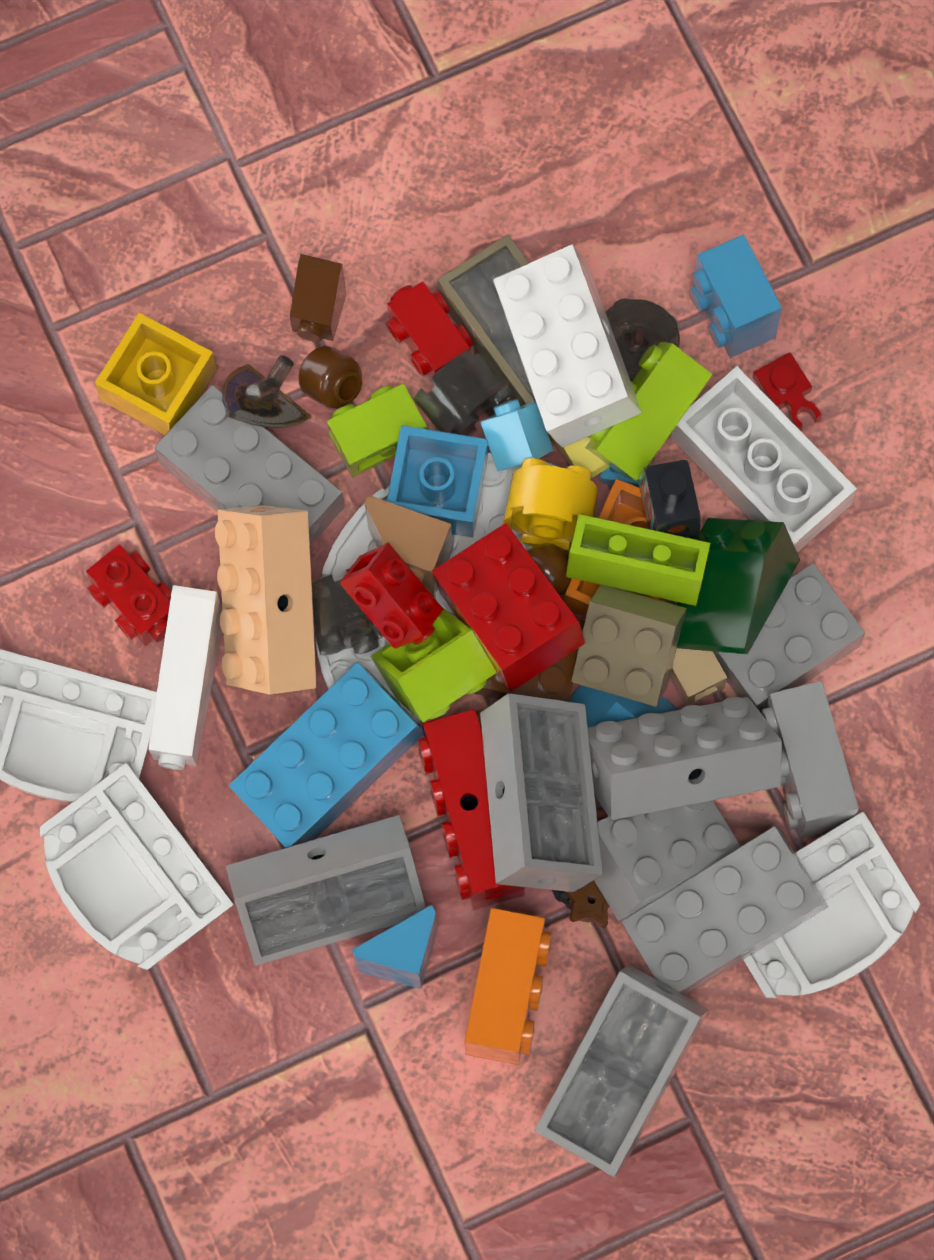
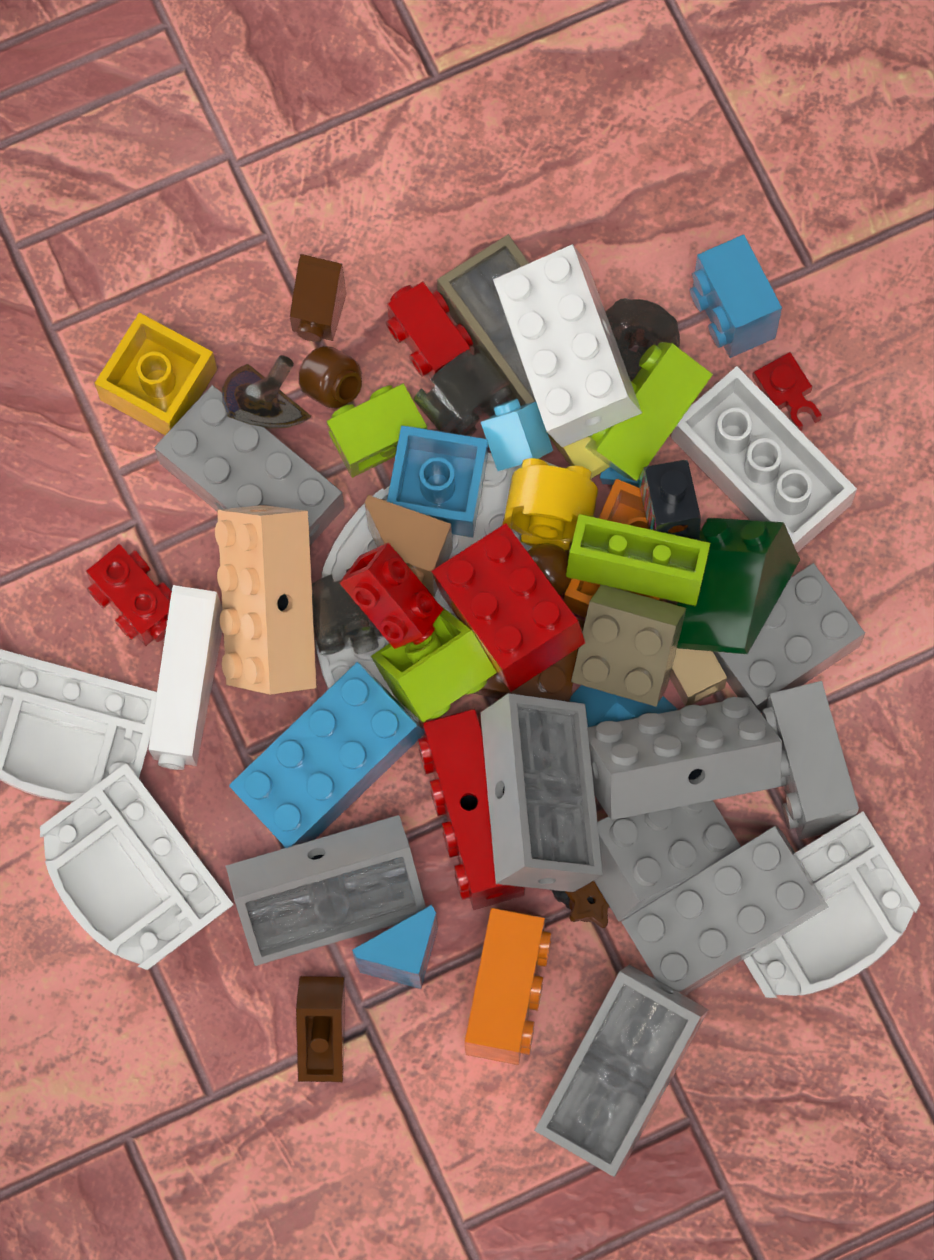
(320, 1028): none -> reddish brown slope

